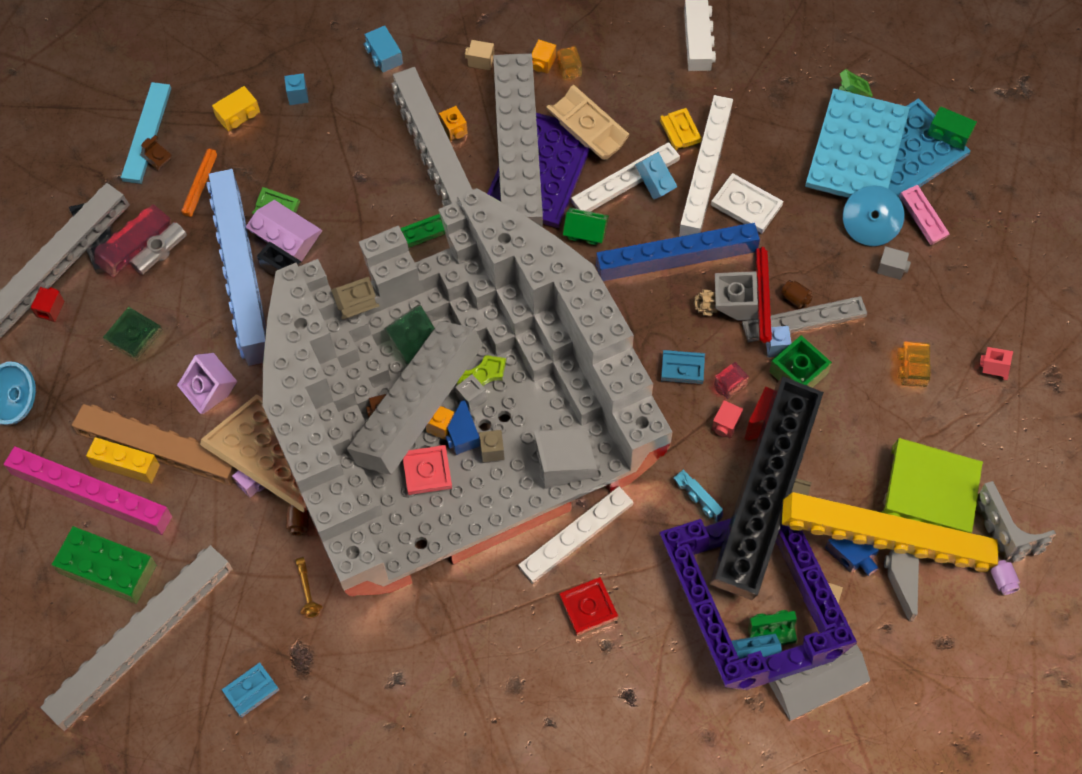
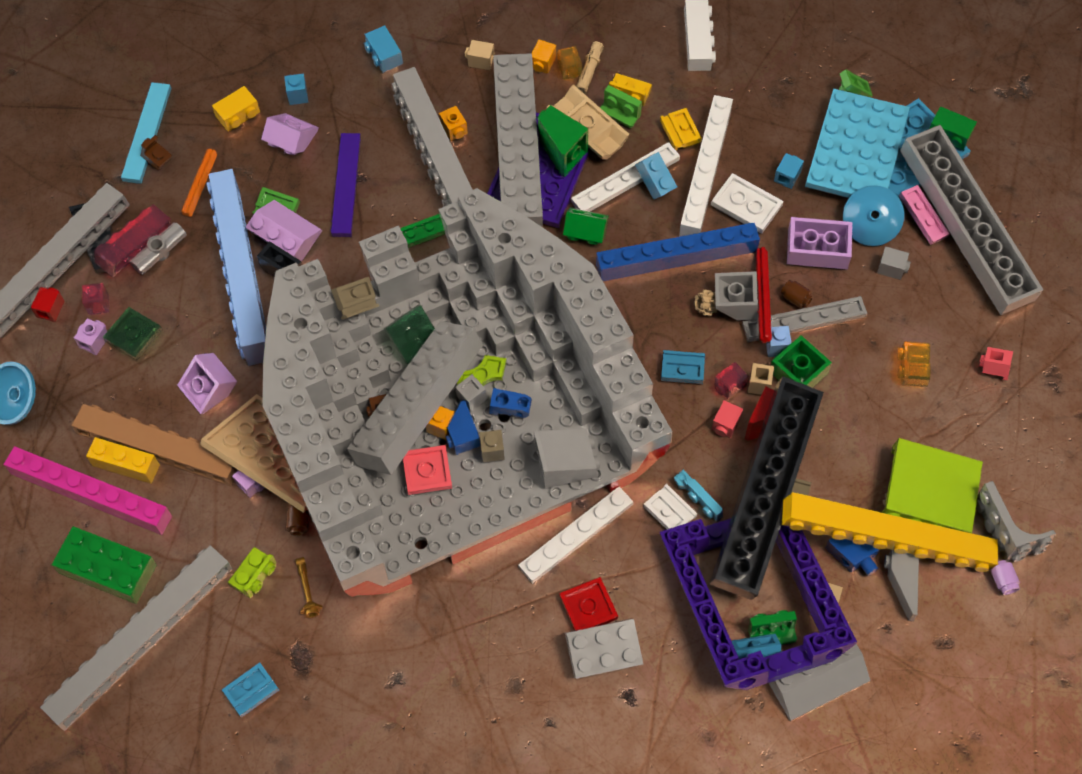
(90, 336): none -> lavender brick
(95, 298): none -> clear pink brick
(252, 572): none -> lime bracket
(288, 133): none -> lavender slope
(346, 185): none -> dark purple tile
(510, 403): none -> blue leg
(562, 139): none -> green slope
(591, 61): none -> tan pin
(604, 648): none -> light grey brick
(621, 106): none -> bright green bracket
(632, 87): none -> yellow bracket
(669, 508): none -> white plate
(760, 376): none -> tan brick
(788, 170): none -> dark azure brick
(819, 243): none -> lavender brick
(971, 220): none -> light grey brick

